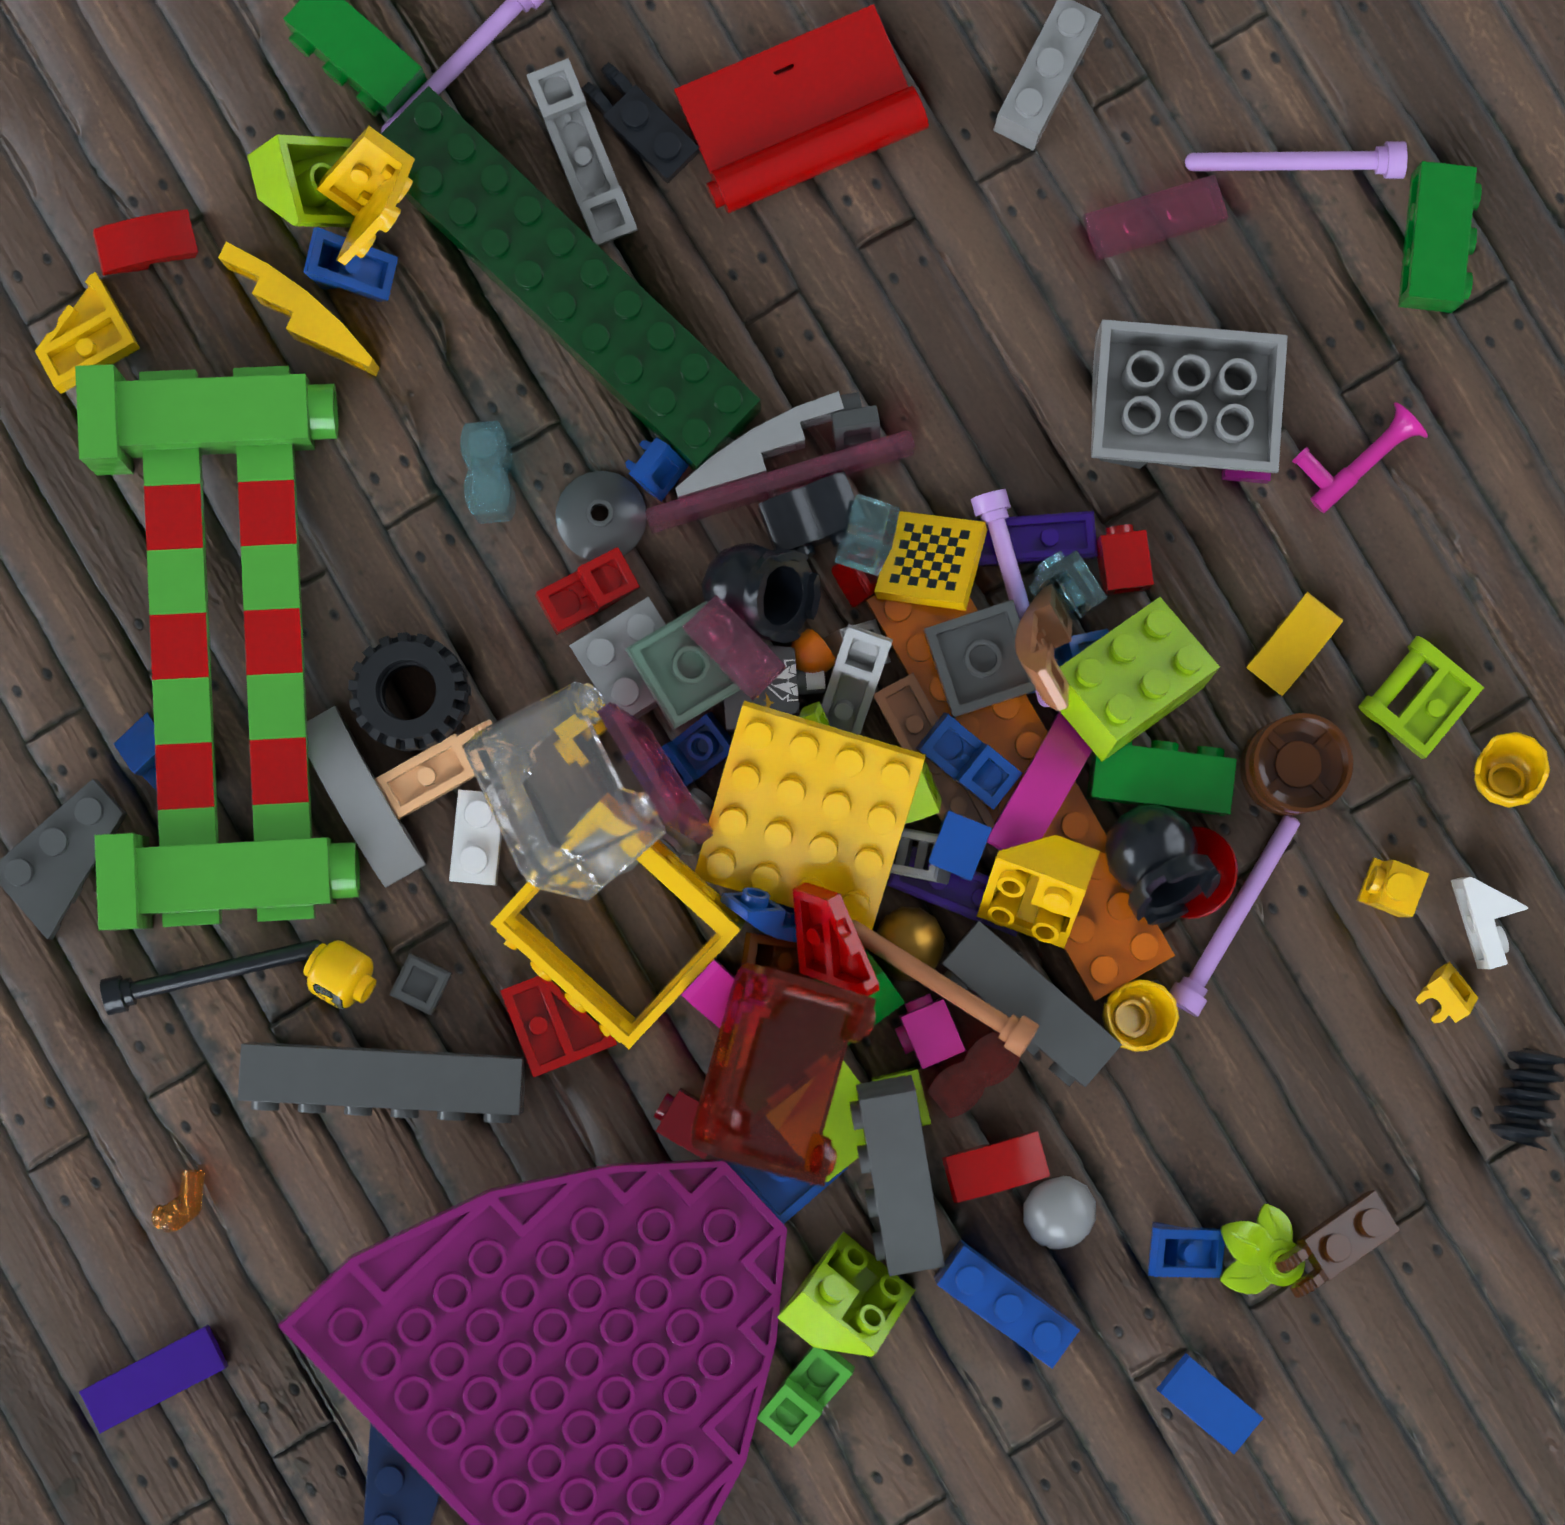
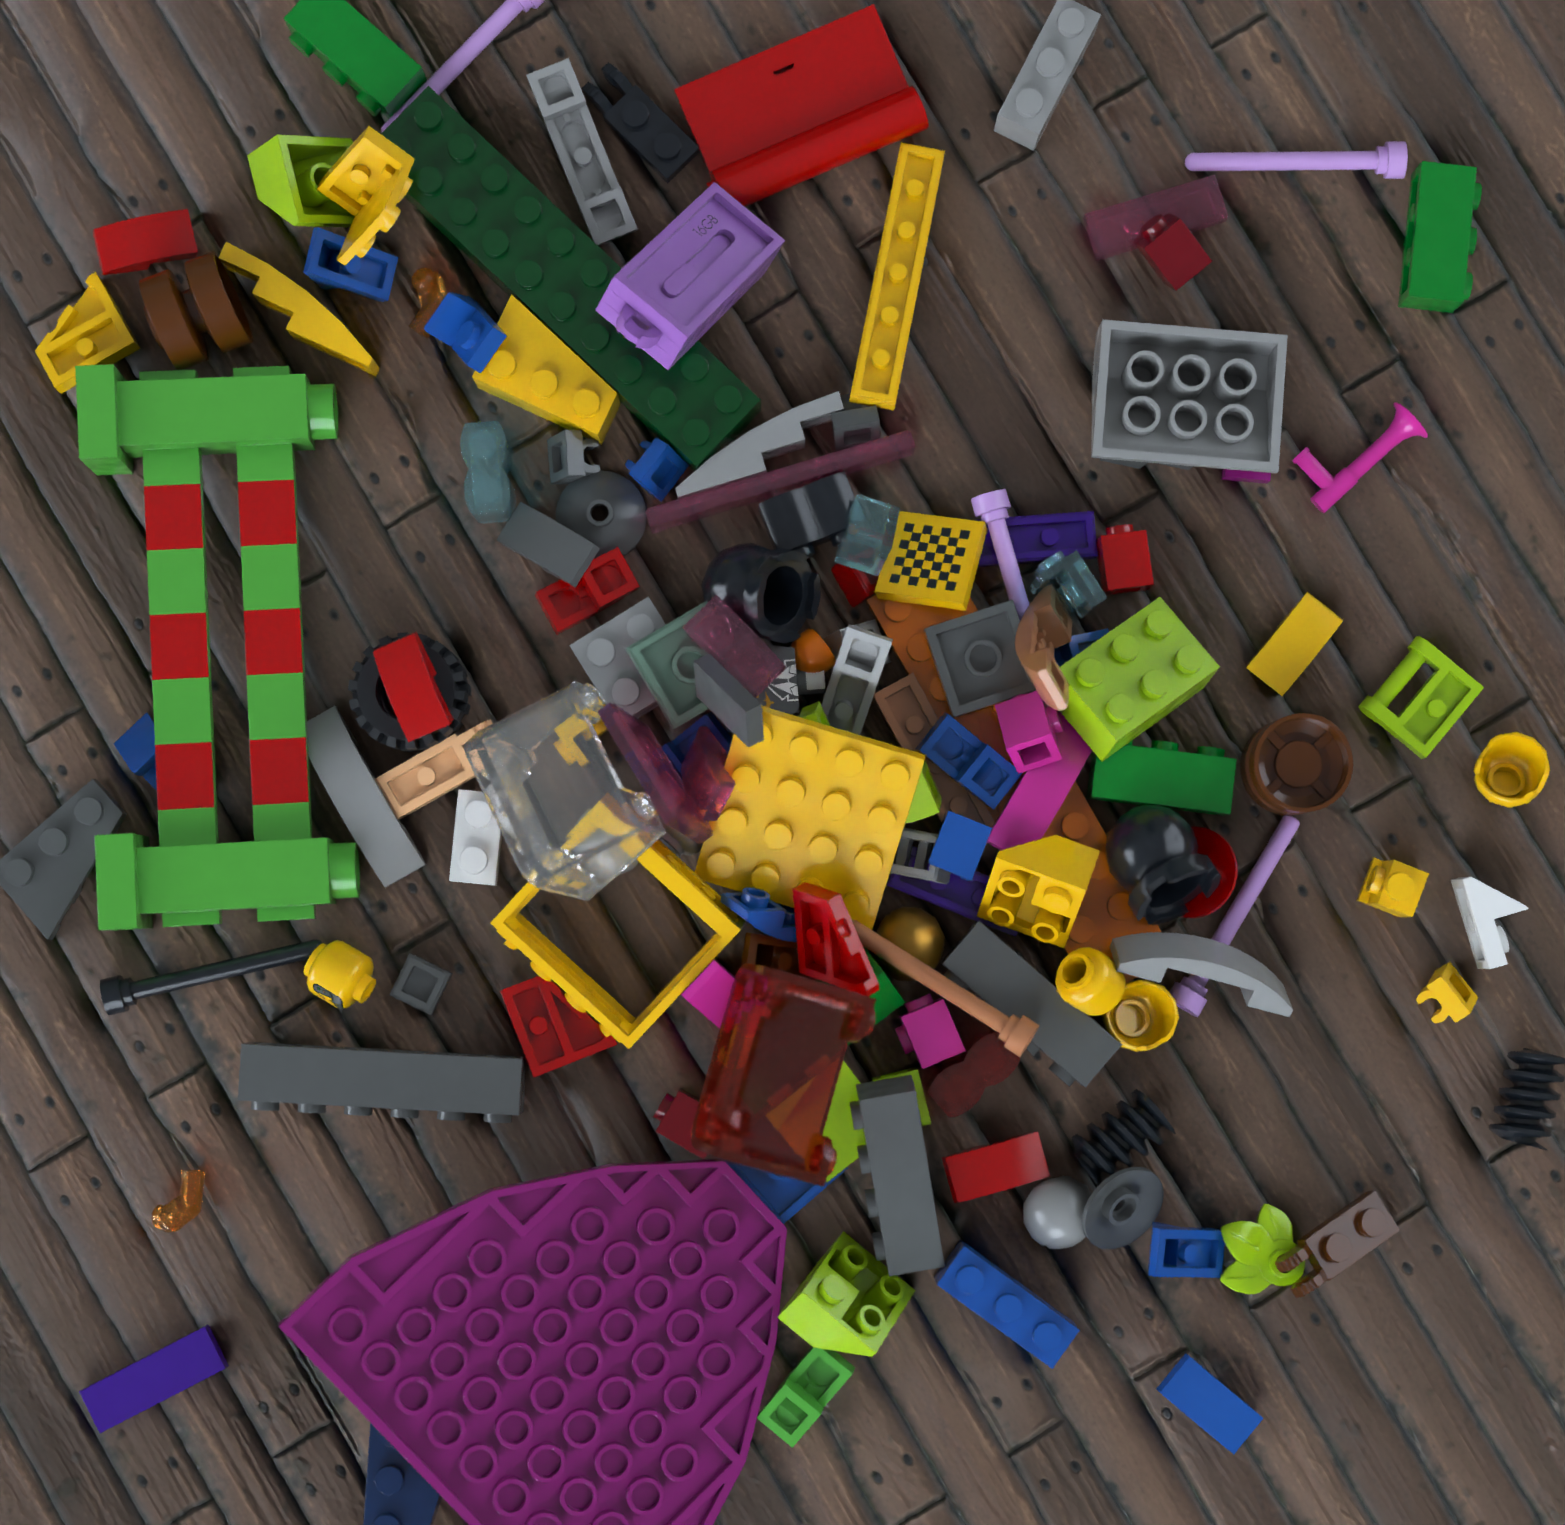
(184, 316): none -> reddish brown wheel
(411, 686): none -> red slope
(431, 292): none -> clear orange arm
(467, 329): none -> blue slope
(547, 376): none -> yellow wedge
(548, 544): none -> dark grey slope
(567, 456): none -> dark grey tile
(689, 275): none -> medium lavender piece
(705, 777): none -> clear pink slope
(729, 700): none -> dark grey tile
(897, 276): none -> yellow tile
(1029, 731): none -> dark pink brick
(1090, 981): none -> yellow head
(1120, 1136): none -> black piece
(1122, 1208): none -> dark grey dish
(1152, 953): none -> light grey slope
(1171, 250): none -> dark red brick

